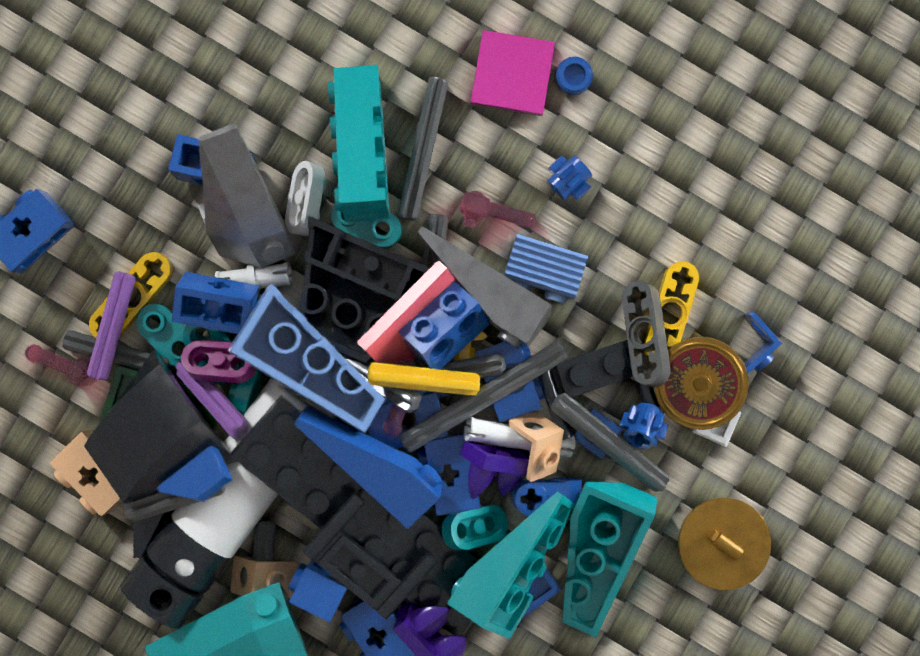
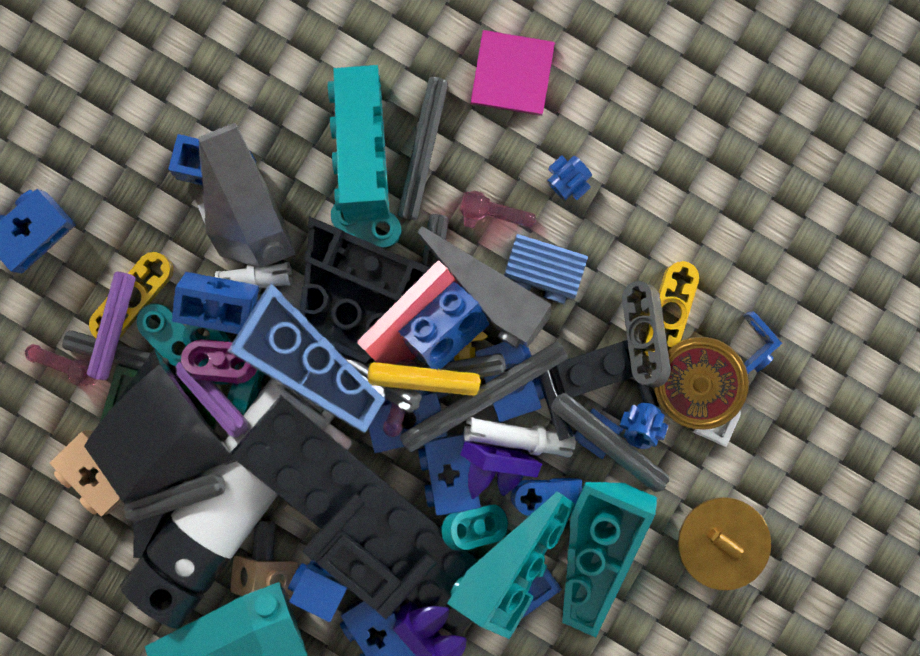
(199, 477): blue tile -> none
(304, 197): white plate -> none
(384, 472): blue wedge -> none
(545, 444): light nougat bracket -> none
(574, 75): blue tile -> none

